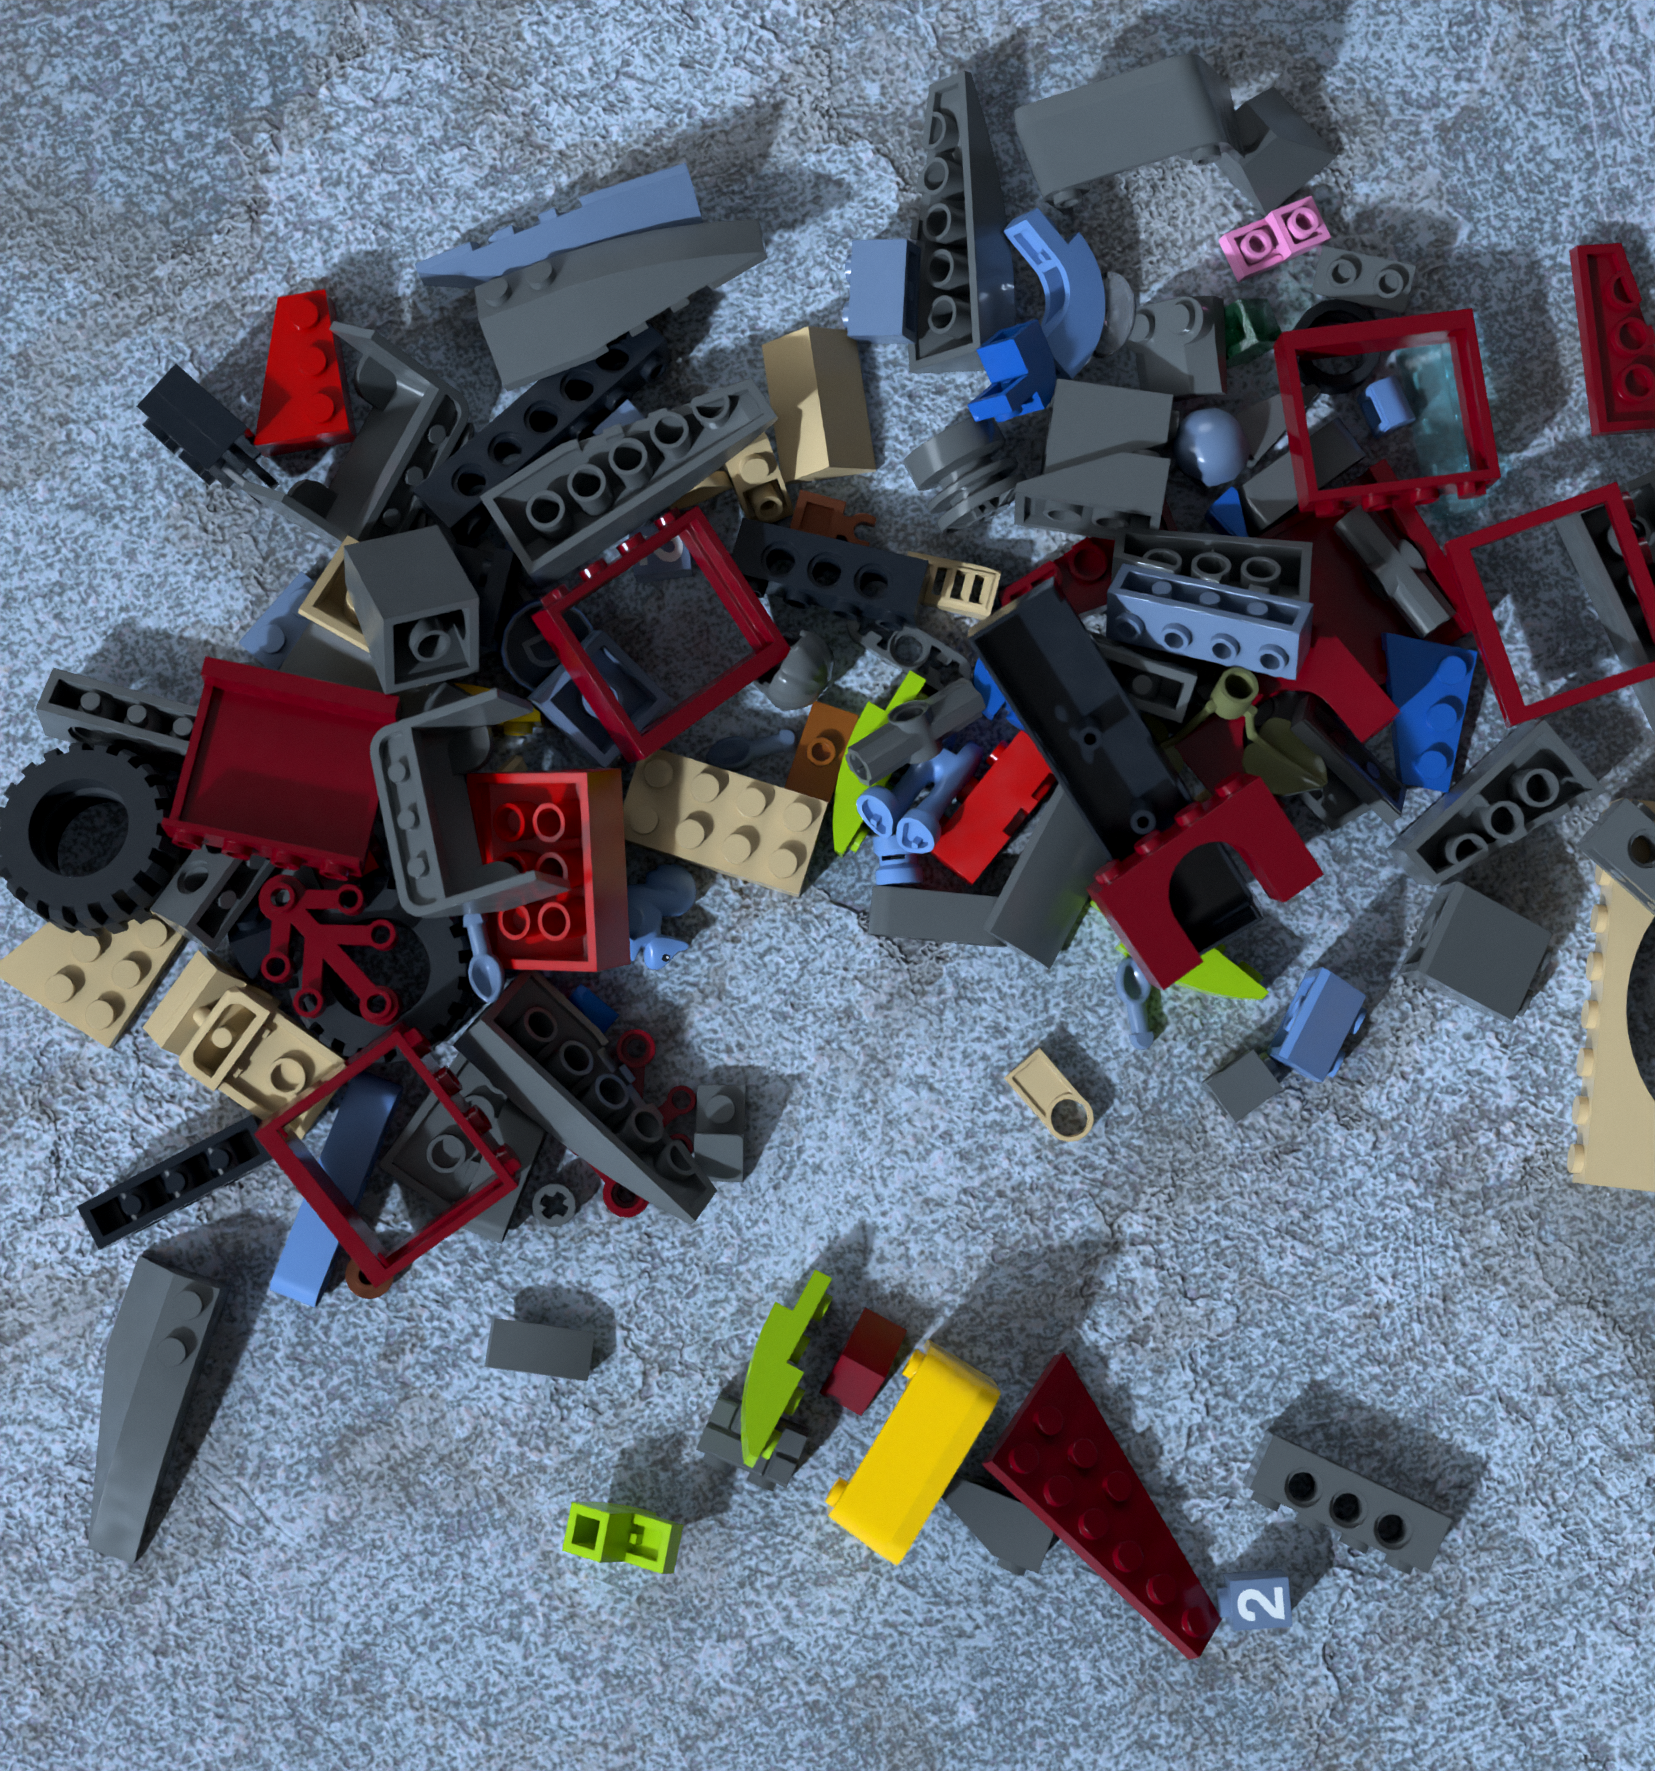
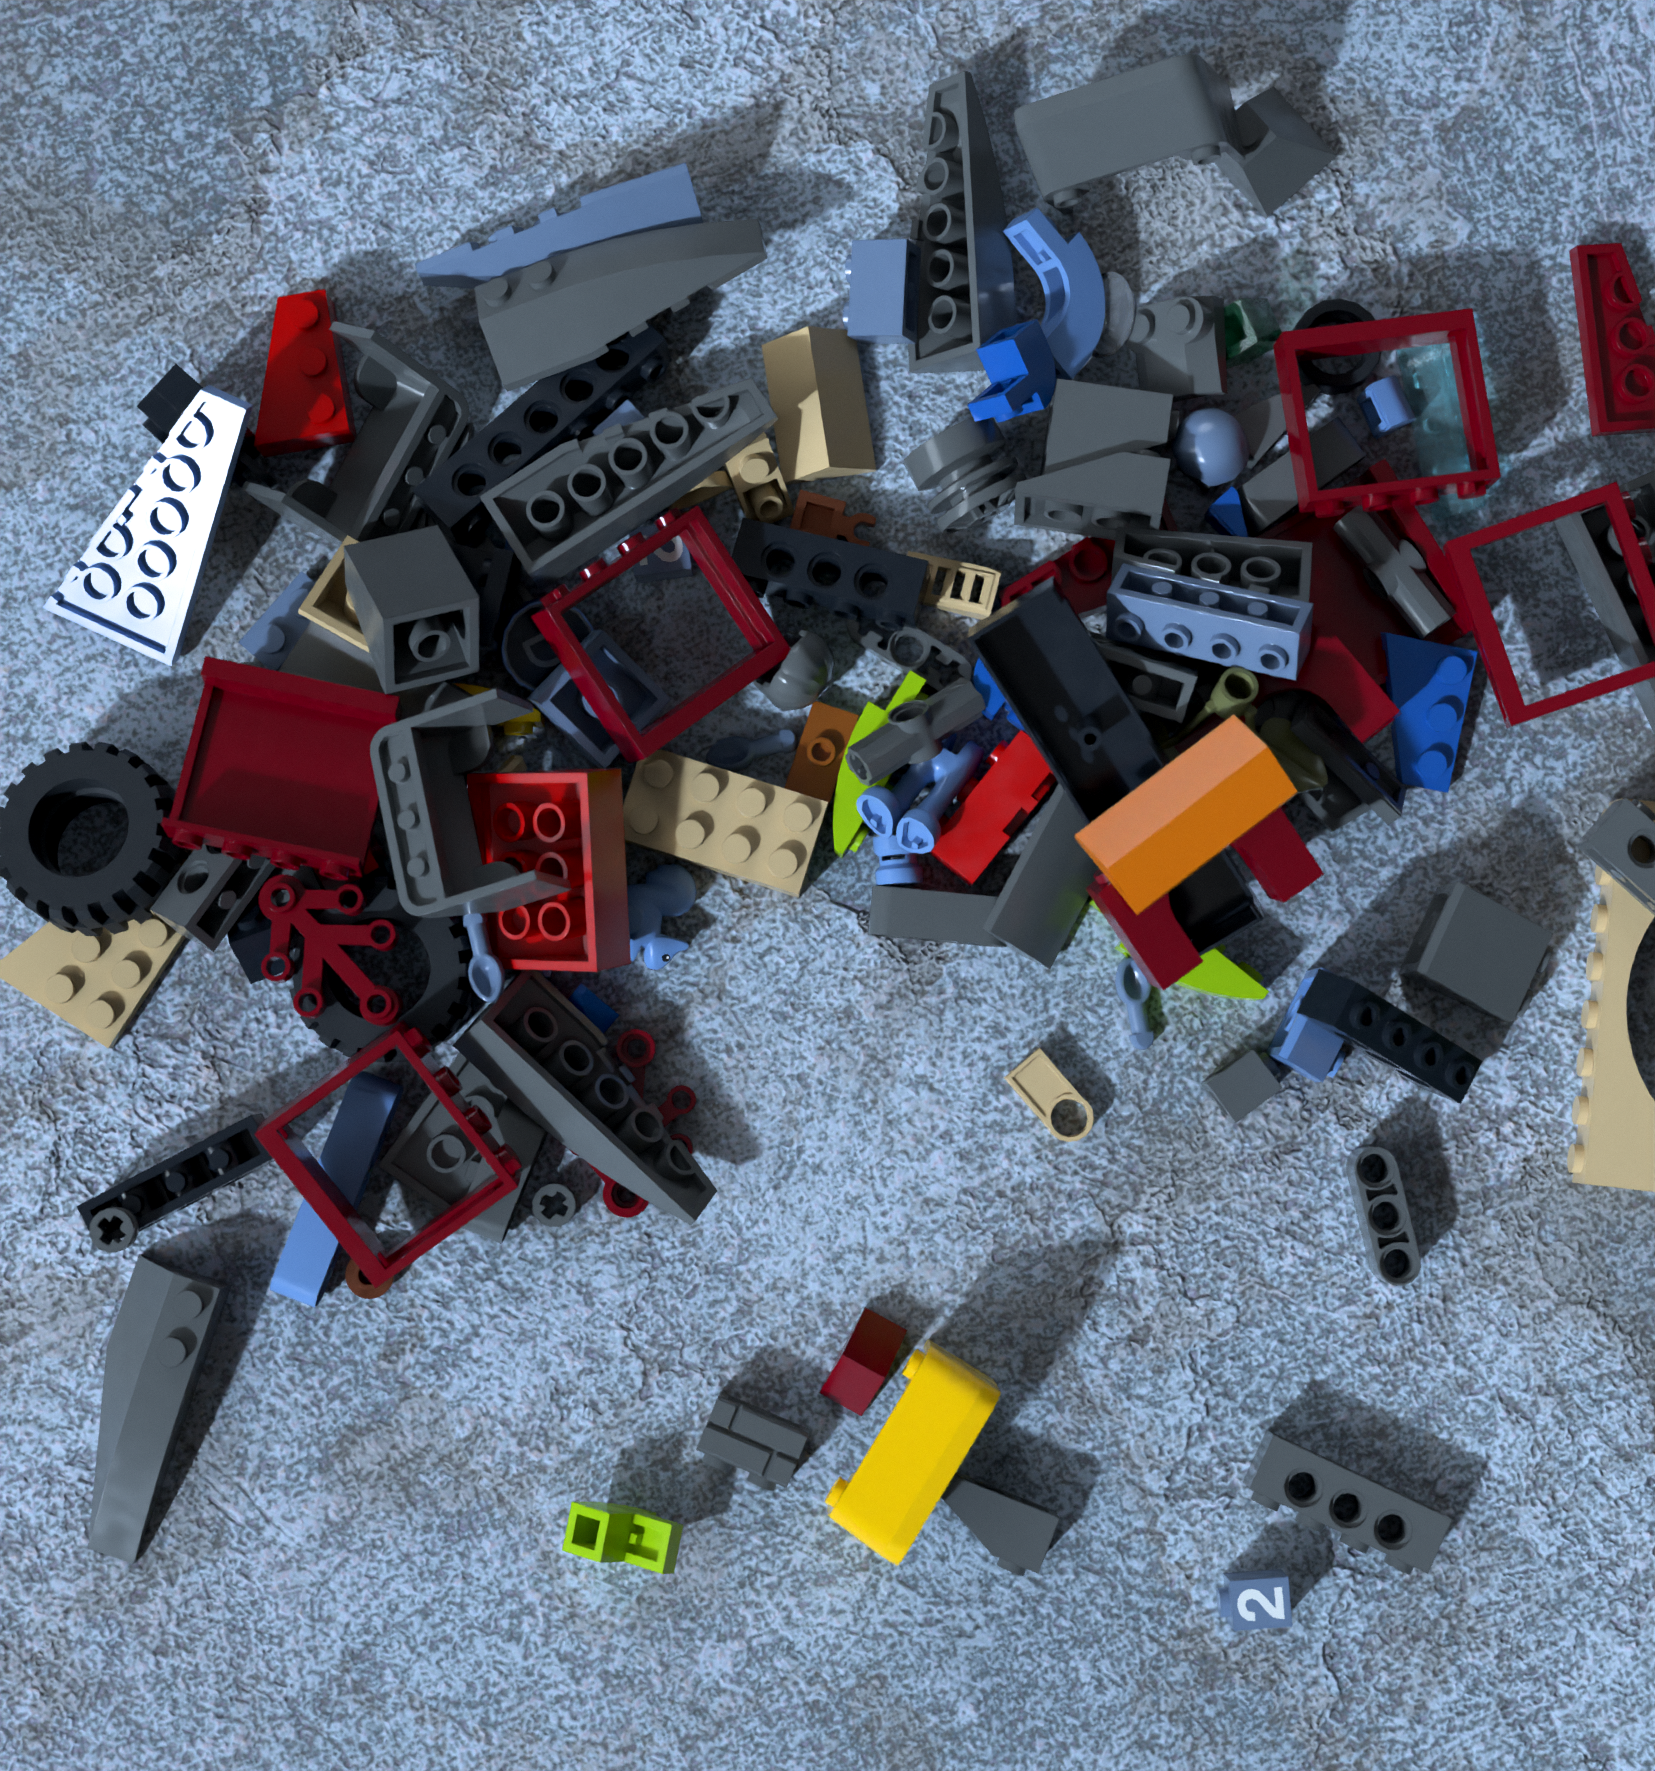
(98, 711): dark grey brick -> none
(99, 1232): none -> dark grey bush
(155, 545): none -> wing
(240, 1040): tan piece -> none
(539, 1349): dark grey slope -> none
(720, 1132): dark grey slope -> none
(770, 1380): lime slope -> none
(1082, 1486): dark red wing -> none
(1186, 813): none -> orange slope
(1275, 239): bright pink slope -> none
(1362, 278): dark grey bracket -> none
(1389, 1035): none -> black brick
(1400, 1232): none -> dark grey beam
(1499, 801): dark grey wedge -> none

